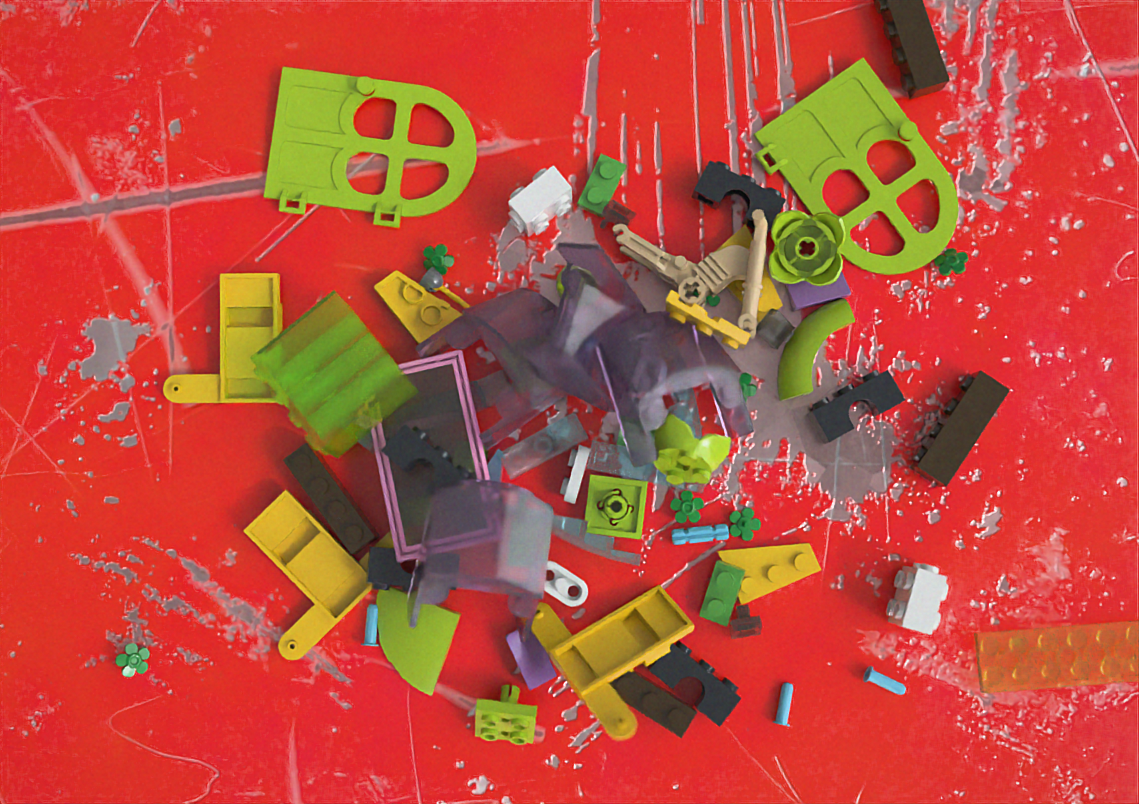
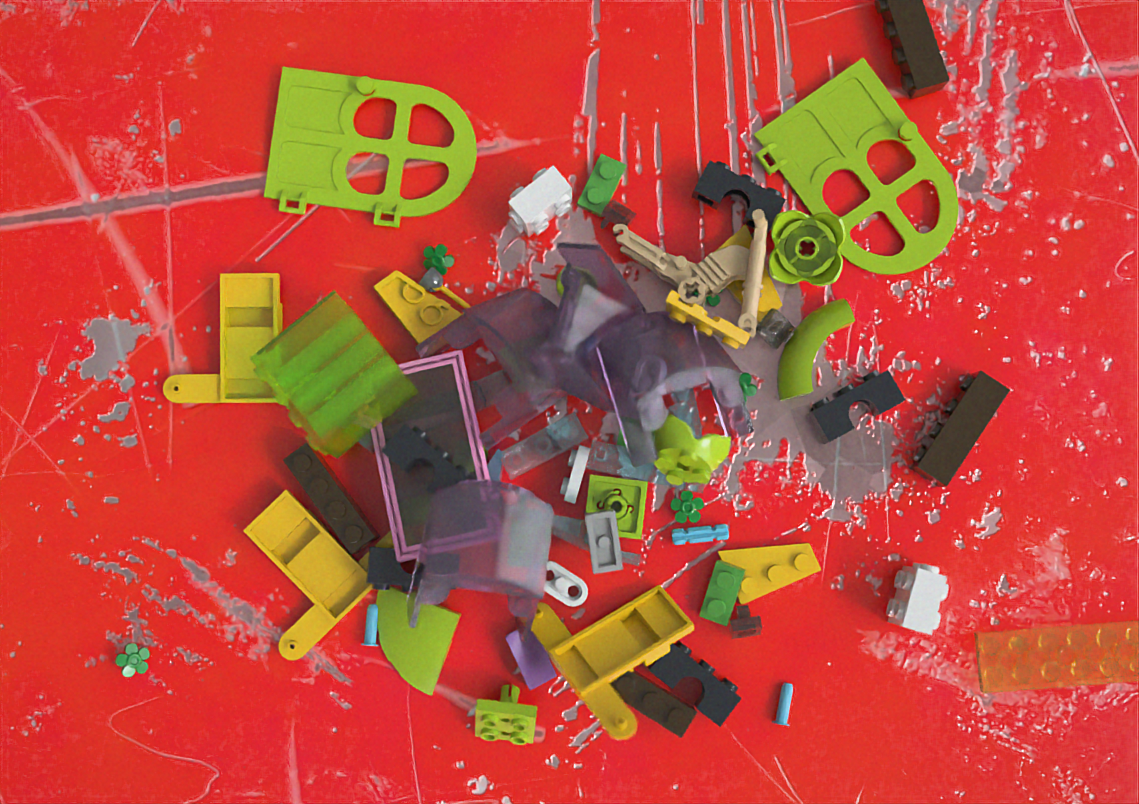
(603, 541): none -> light grey plate
(744, 522): green plant -> none
(807, 295): medium lavender slope -> none
(883, 681): medium azure piece -> none
(951, 262): green plant -> none

